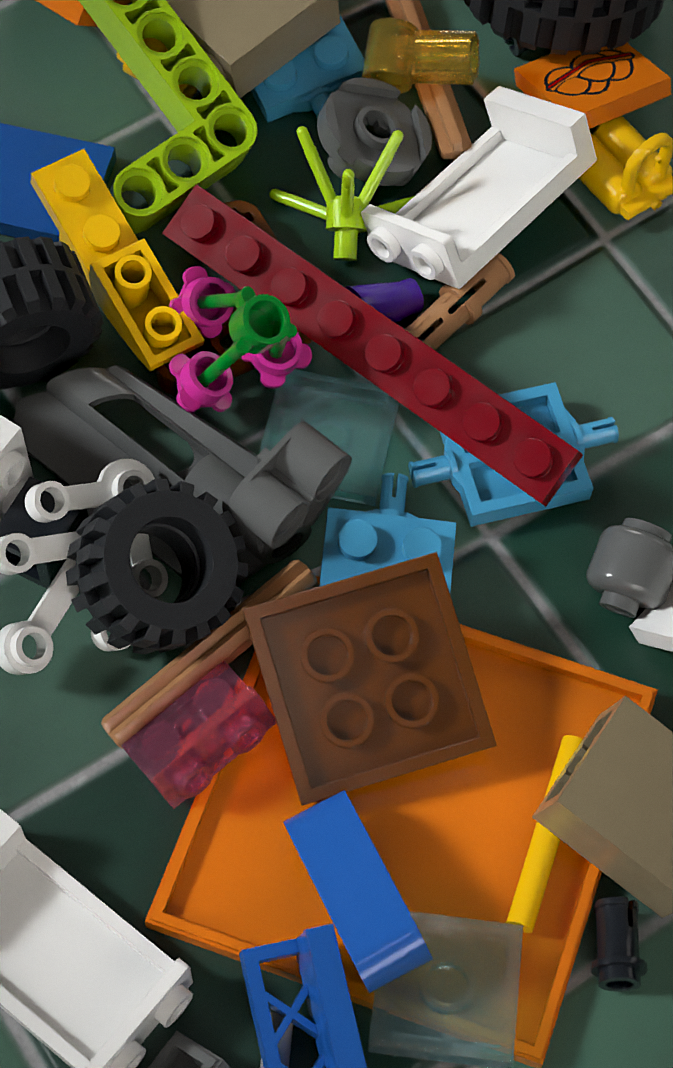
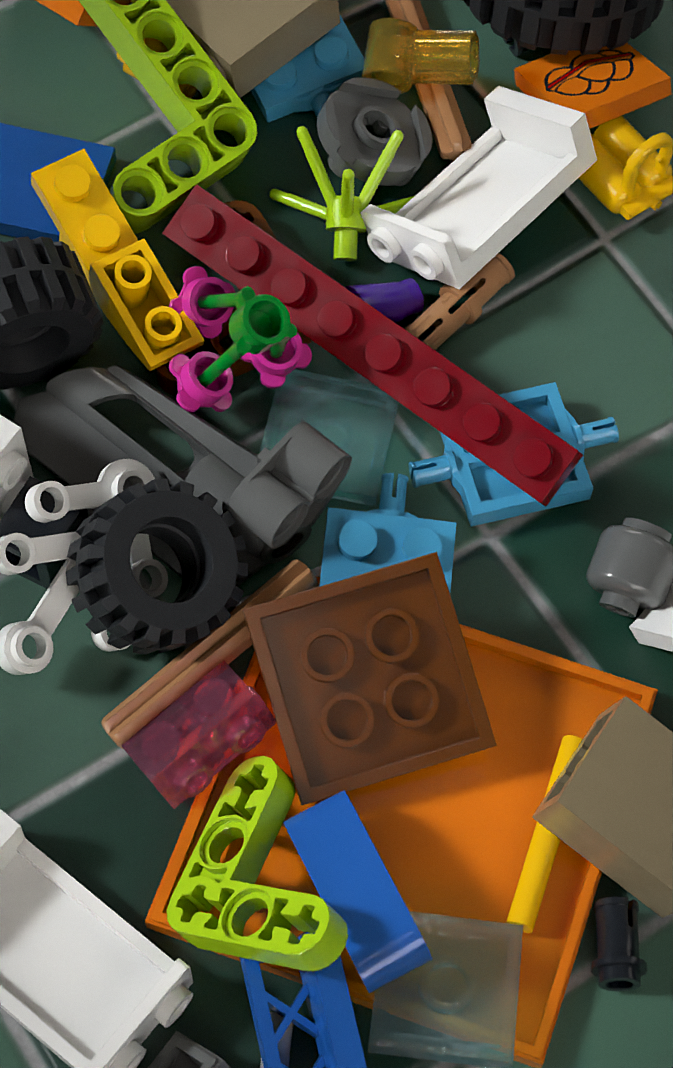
(252, 809): none -> lime beam

